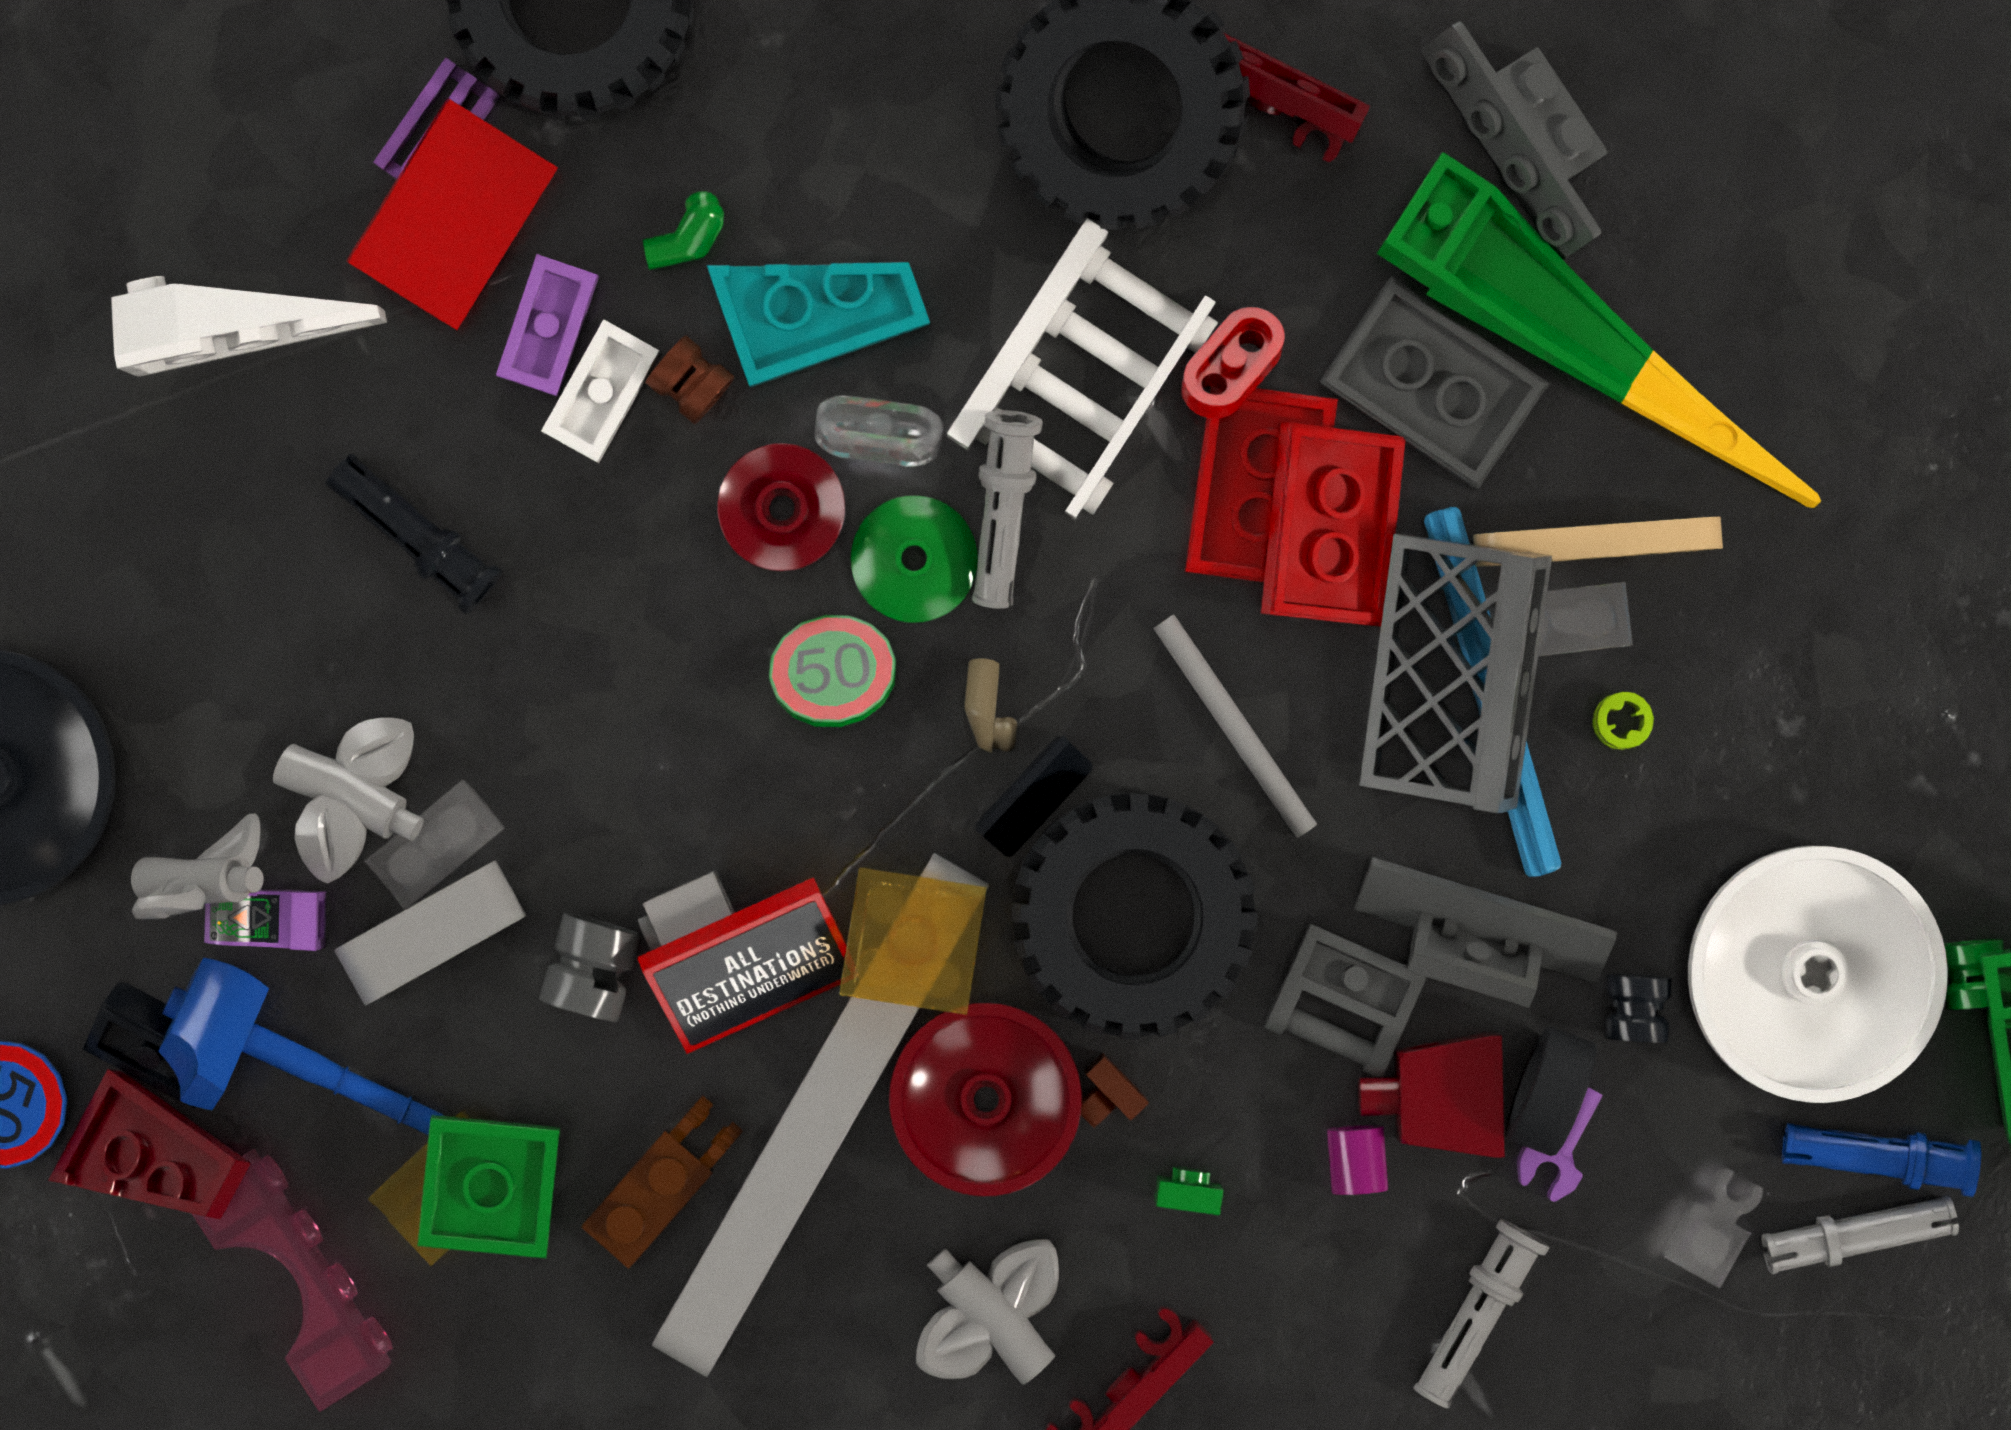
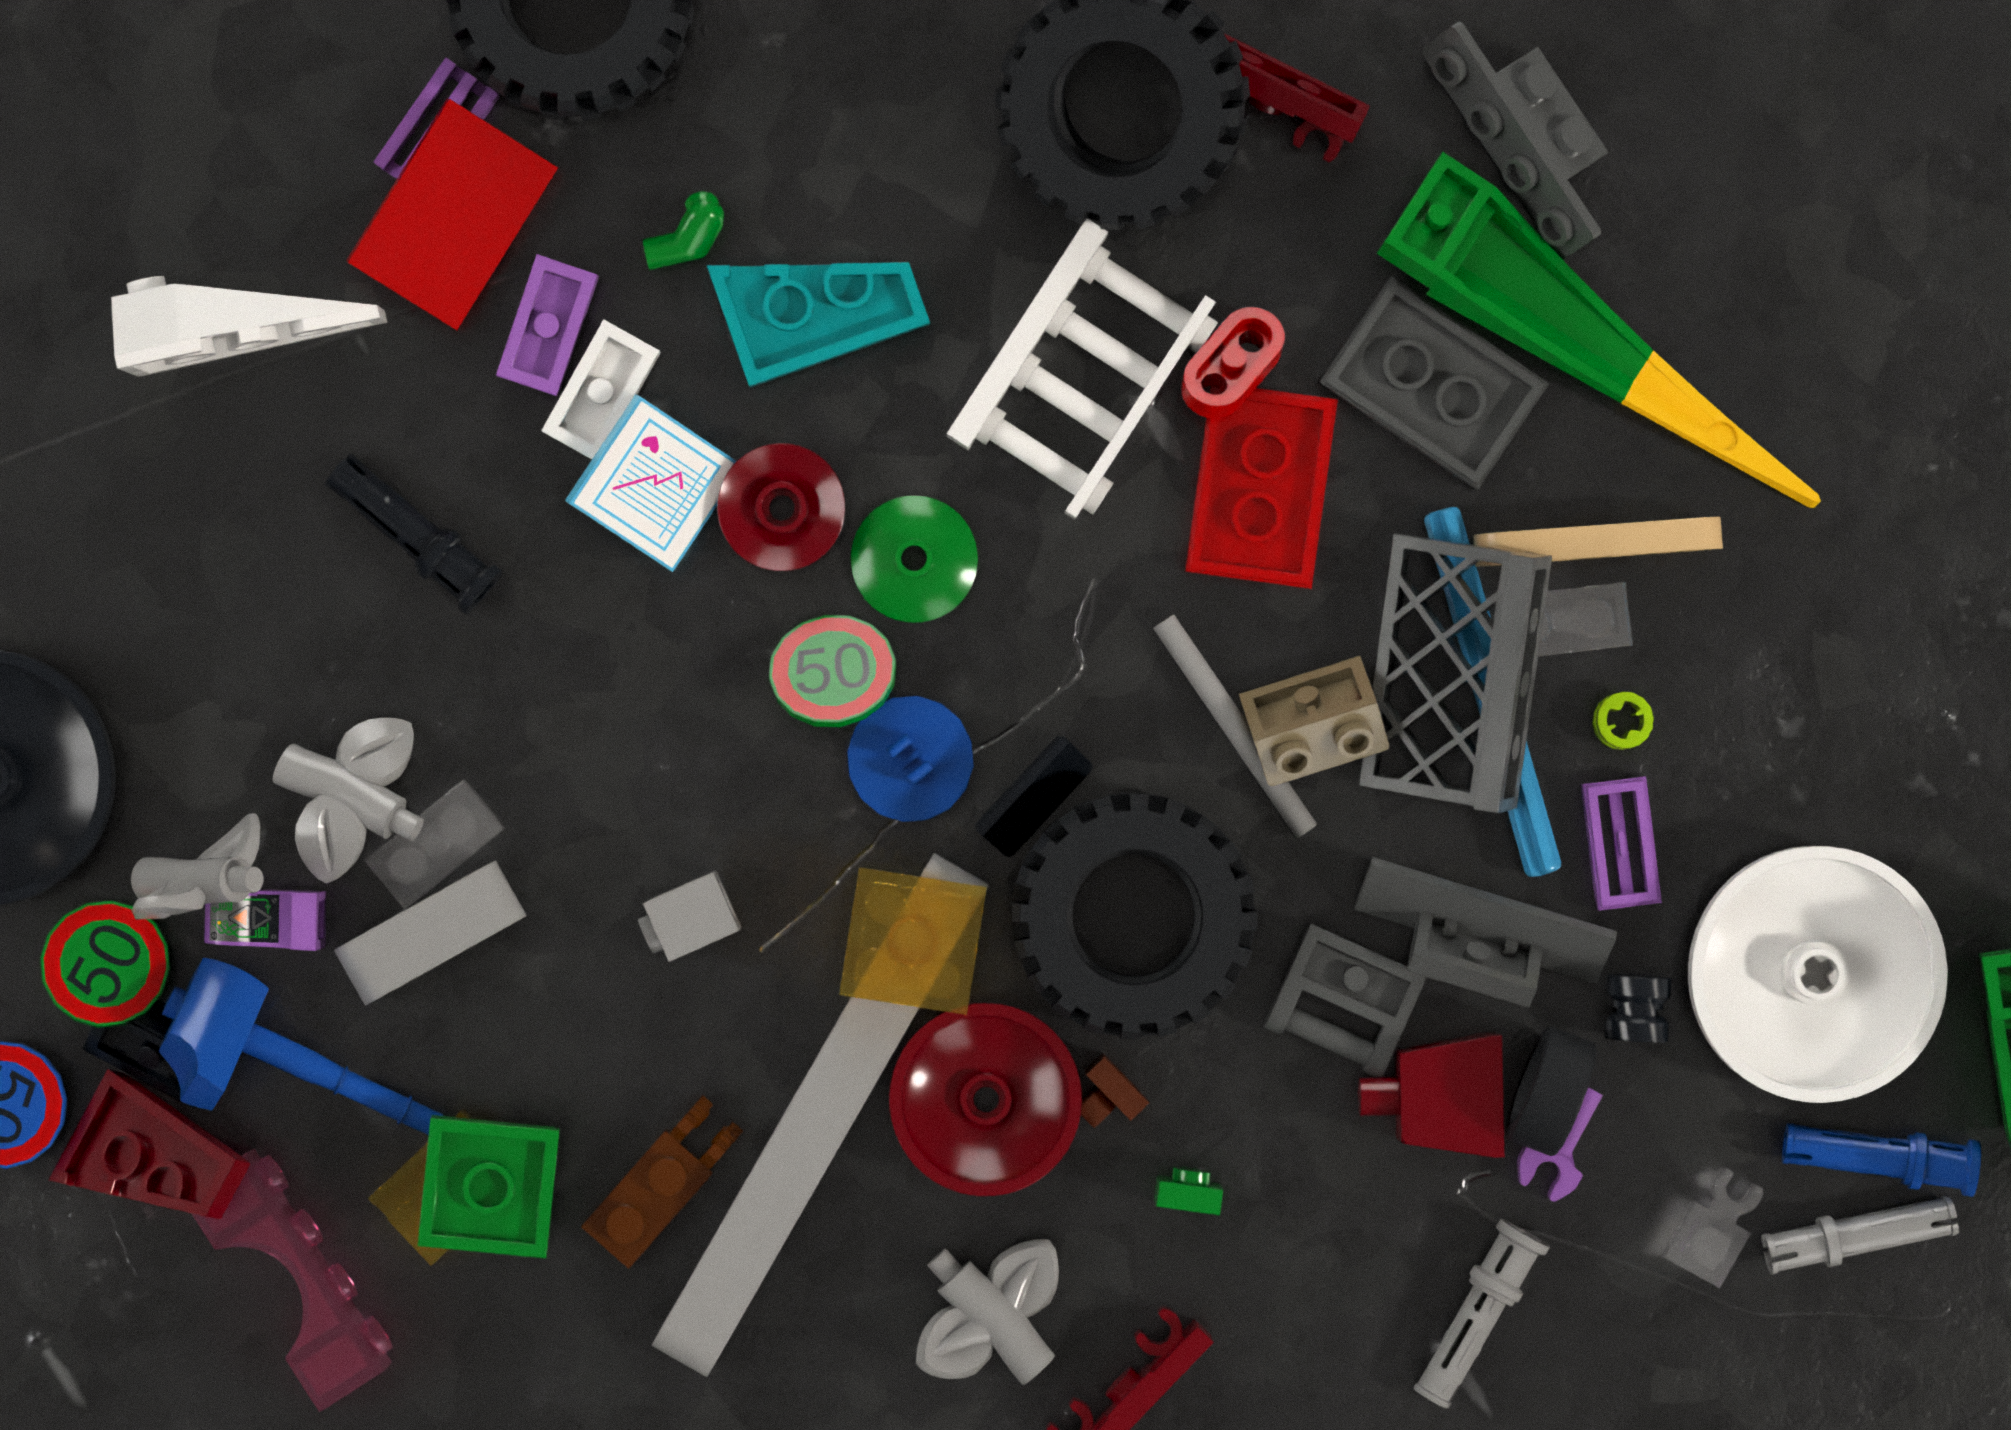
(104, 964): none -> piece
(590, 967): dark grey wheel -> none
(652, 483): none -> white tile
(702, 387): copper wheel -> none
(747, 965): black tile -> none
(878, 430): clear plate -> none
(910, 759): none -> blue piece
(980, 707): dark tan arm -> none
(1006, 481): light grey pin -> none
(1314, 721): none -> dark tan bracket
(1332, 524): red tile -> none
(1357, 1159): magenta gear -> none
(1627, 897): none -> medium lavender tile
(1965, 961): green wheel -> none

